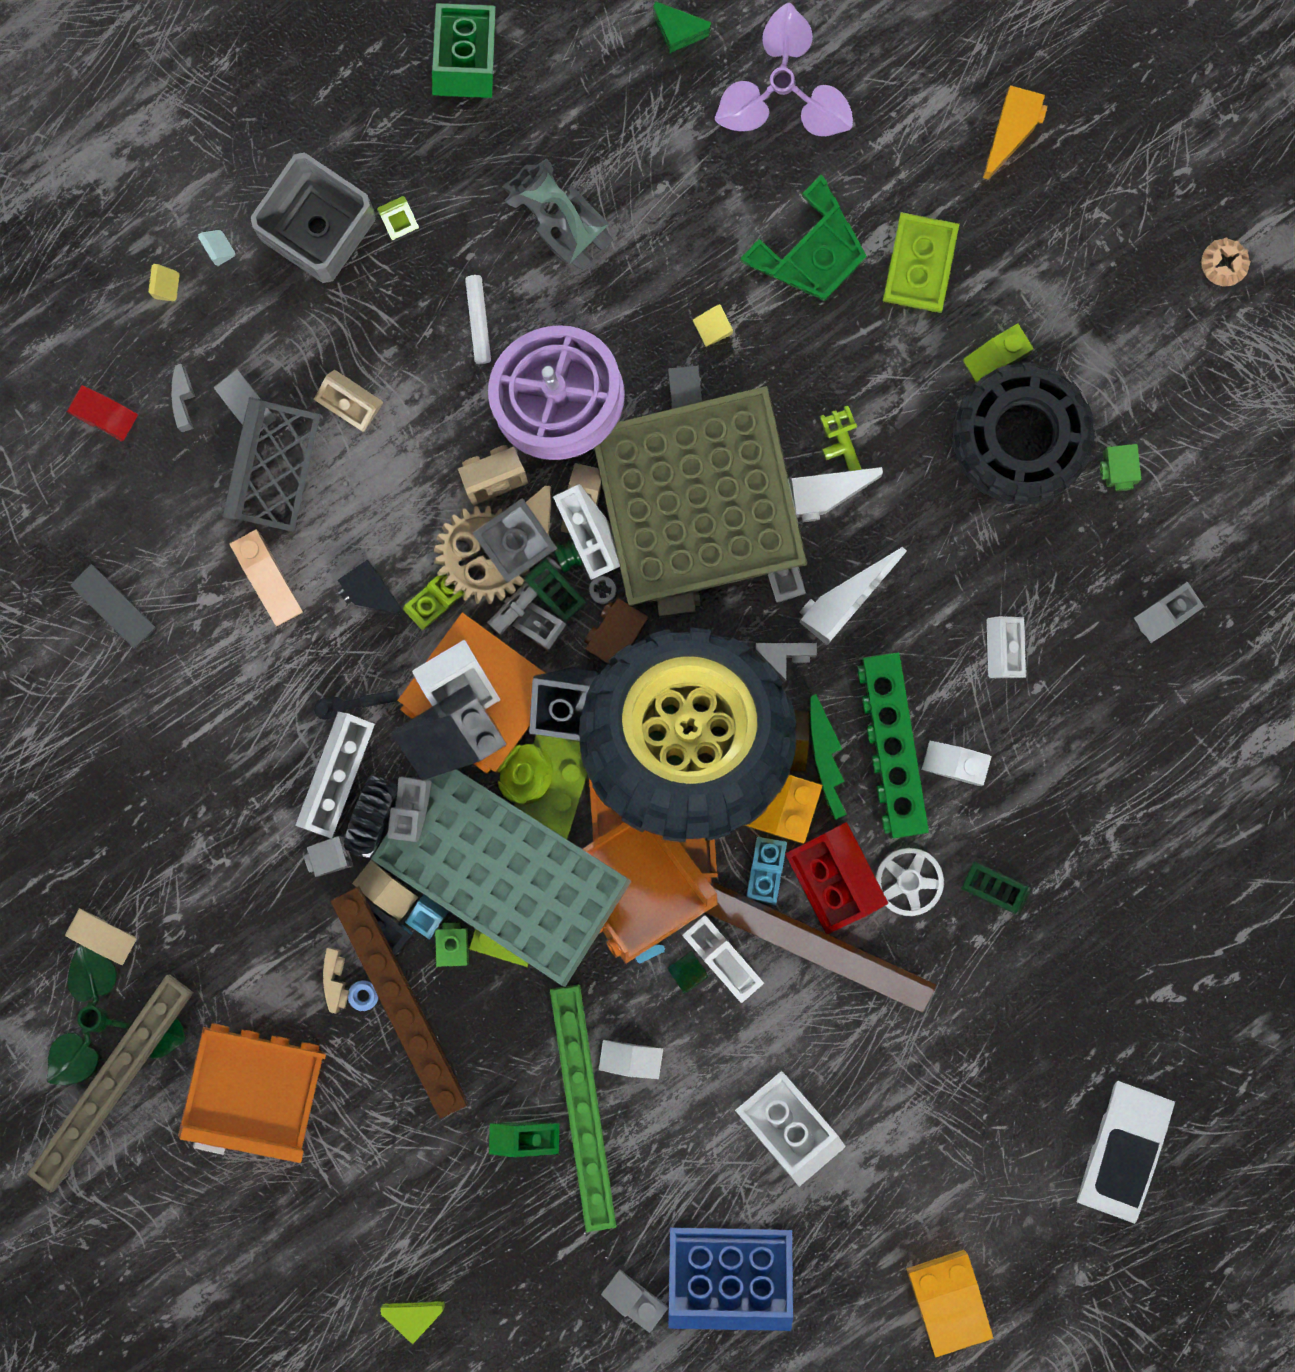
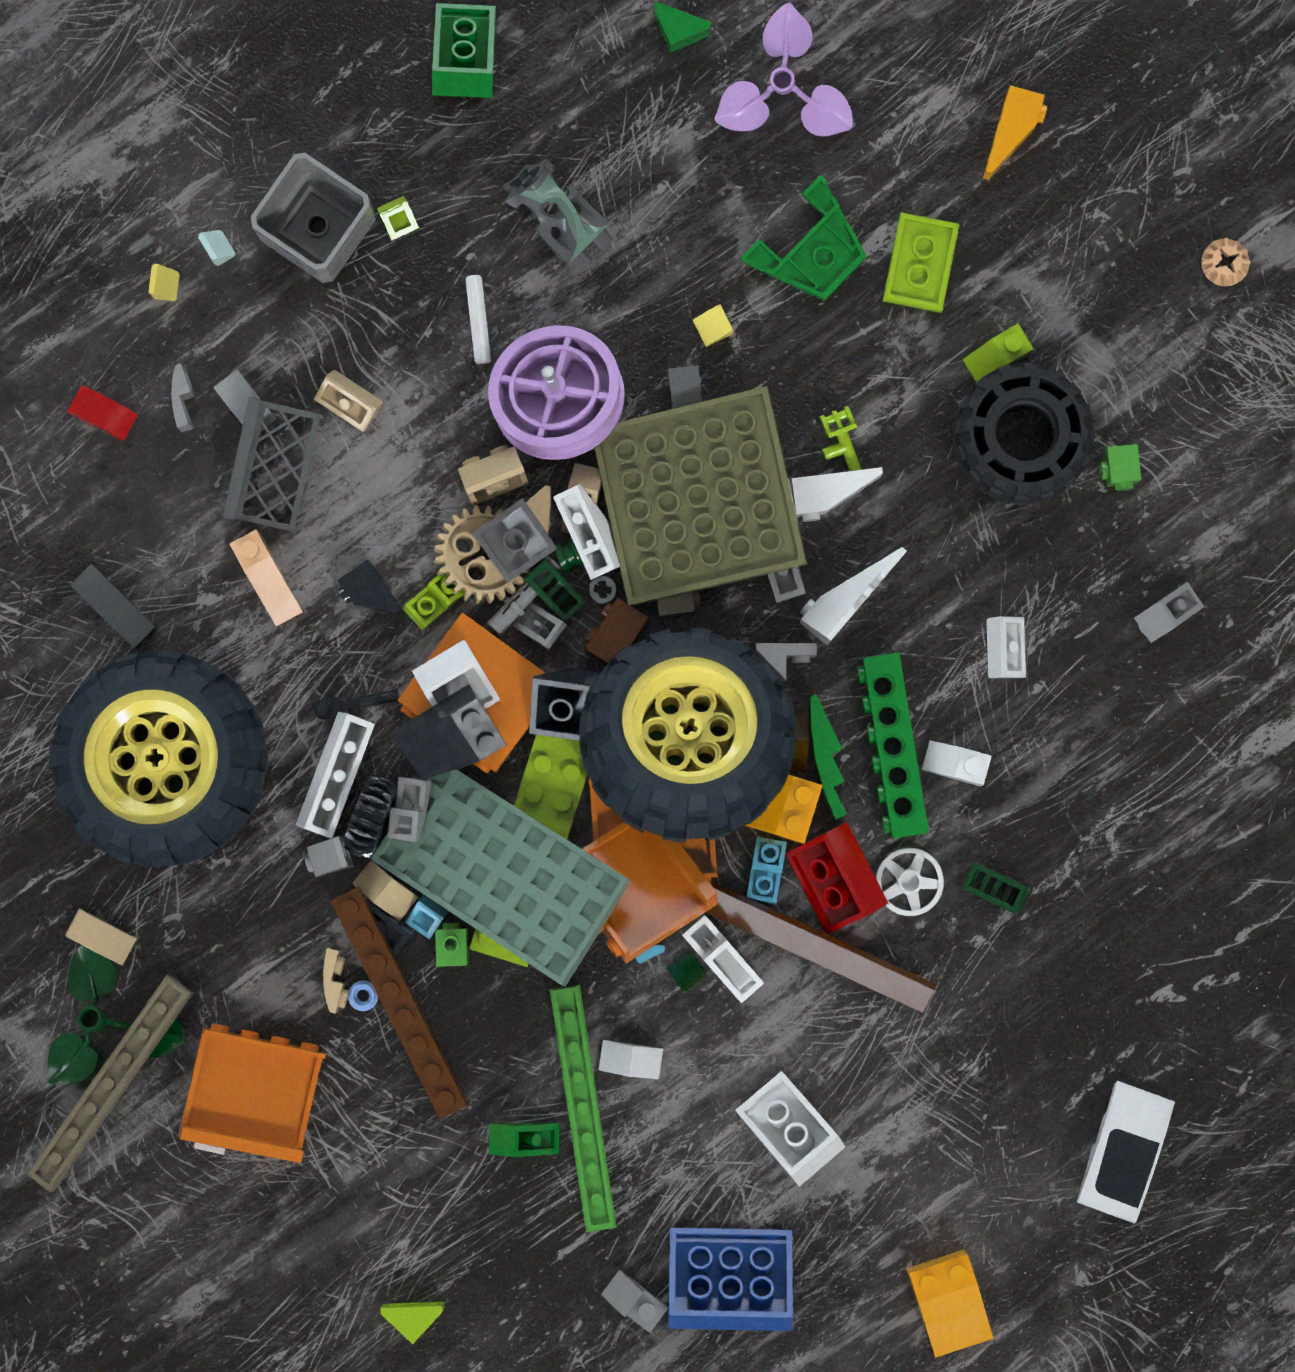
(217, 788): none -> black wheel
(525, 774): lime tile -> none

